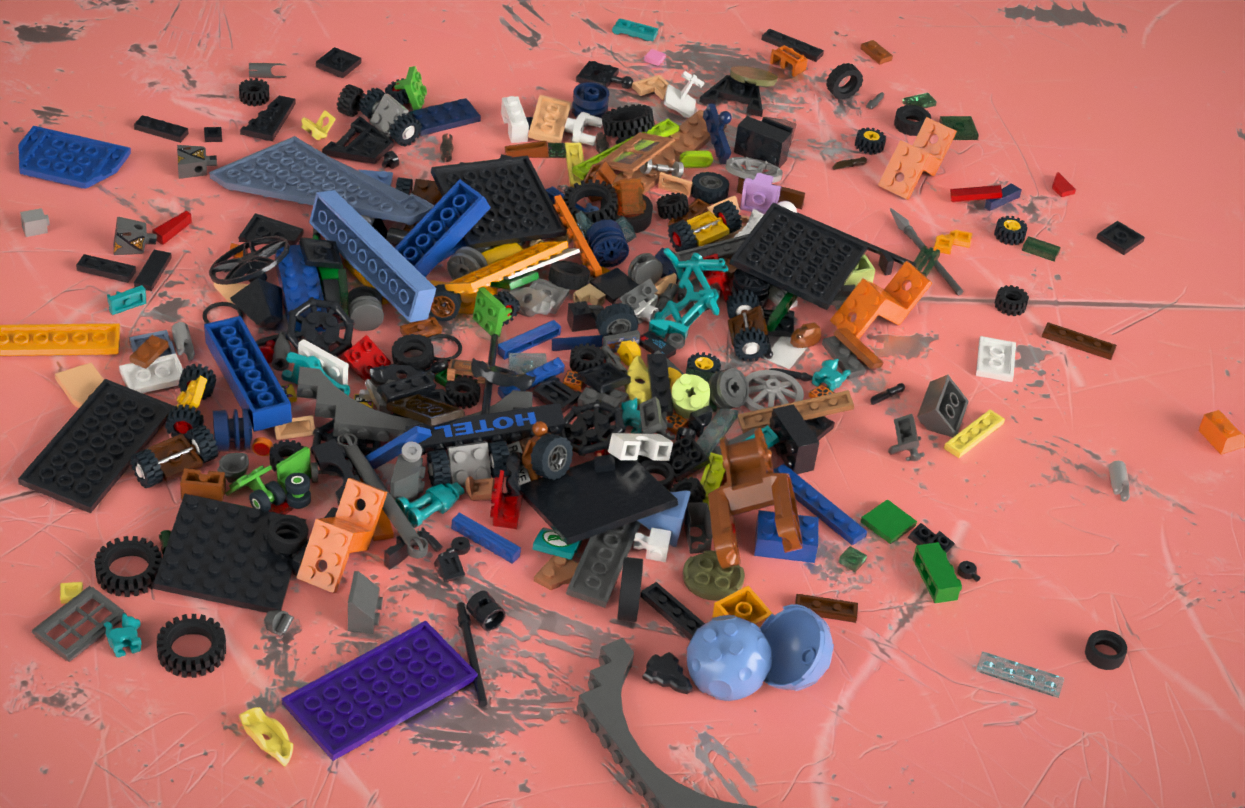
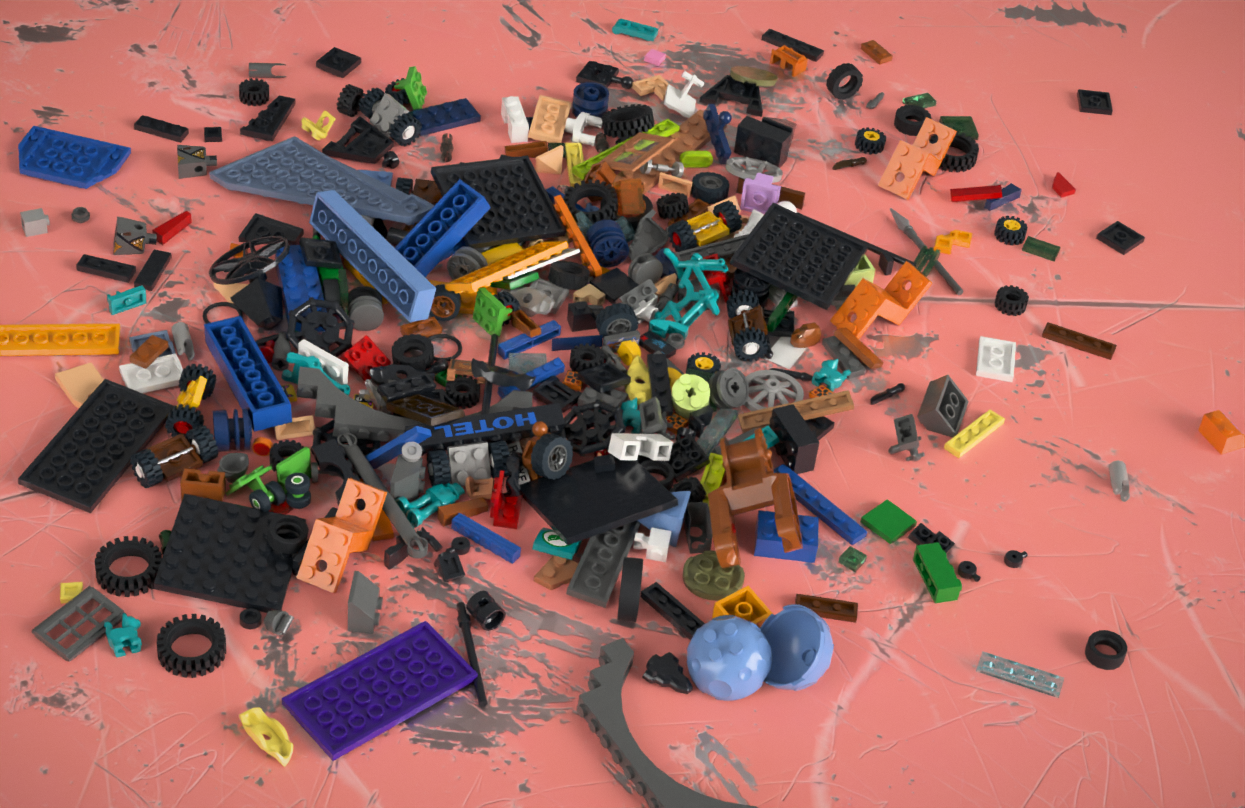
(80, 215): none -> dark grey plate
(250, 618): none -> black tile
(467, 508): none -> dark orange piece
(524, 323): none -> dark orange piece
(550, 161): none -> light nougat slope
(648, 236): none -> dark grey animal
(963, 162): none -> black tyre
(1014, 558): none -> black piece
(1094, 102): none -> black tile

